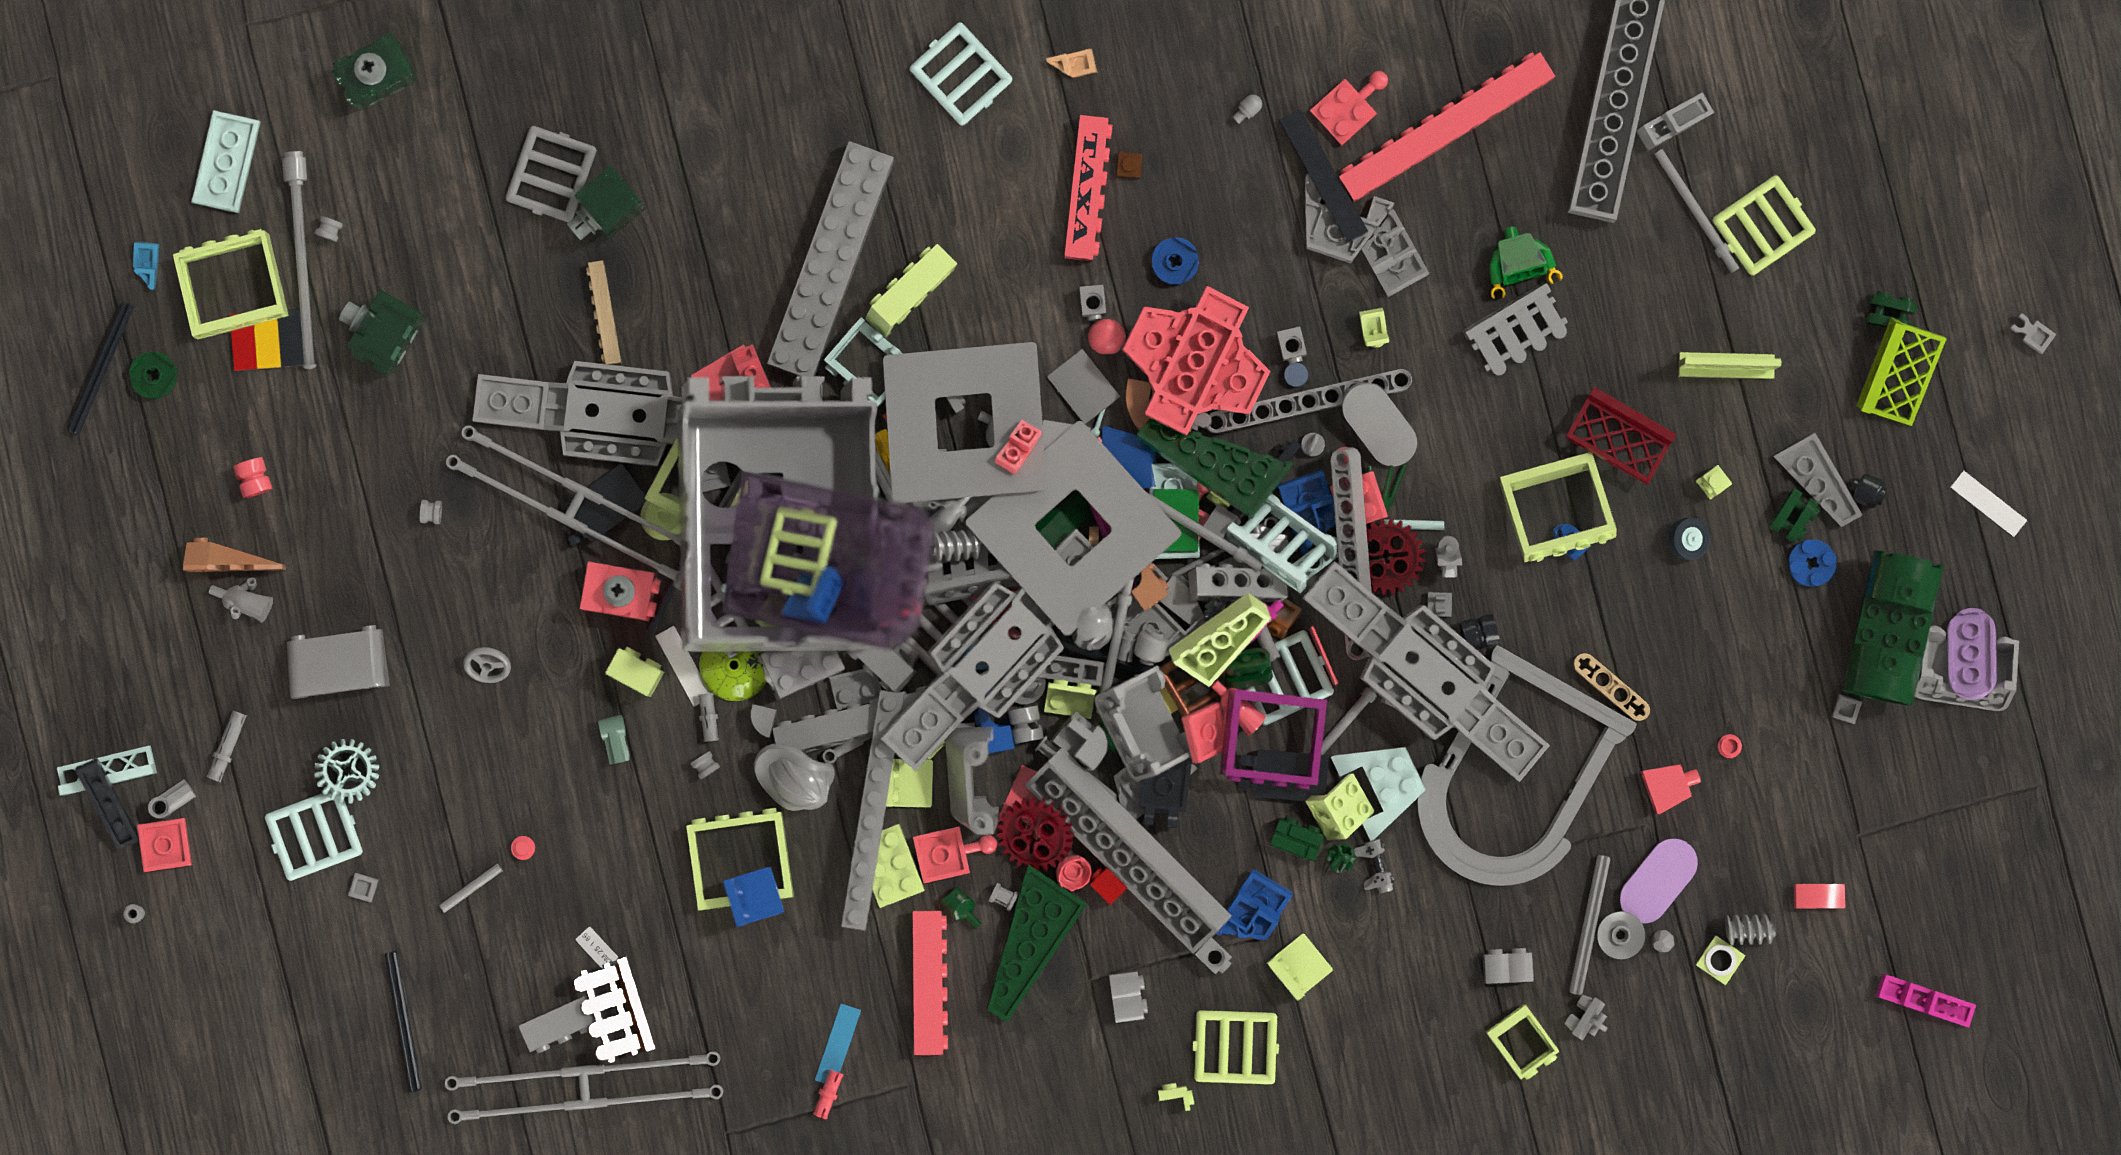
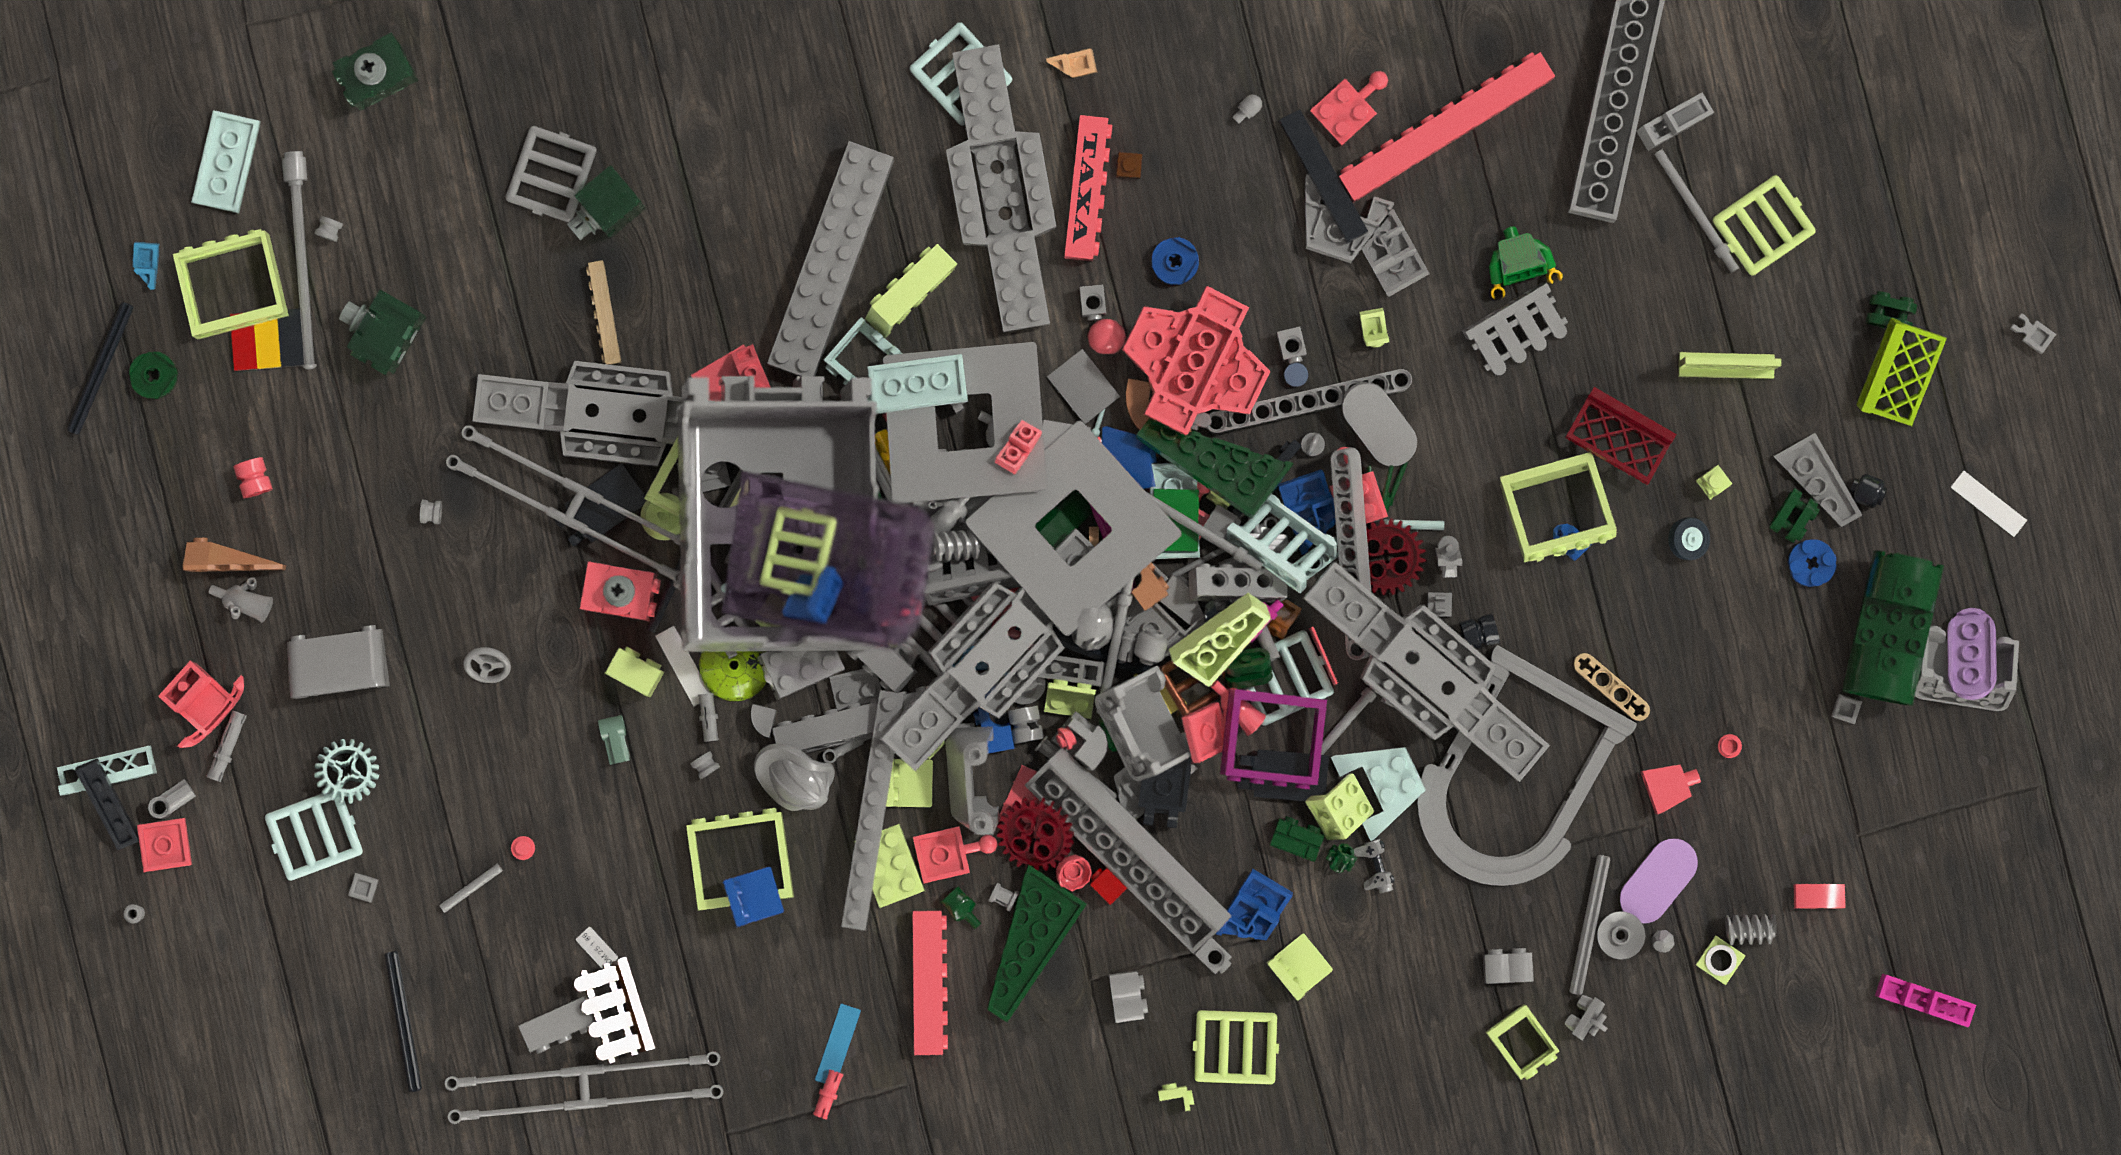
(200, 700): none -> coral piece
(918, 383): none -> light aqua tile
(993, 139): none -> light grey piece
(1065, 738): none -> coral plate

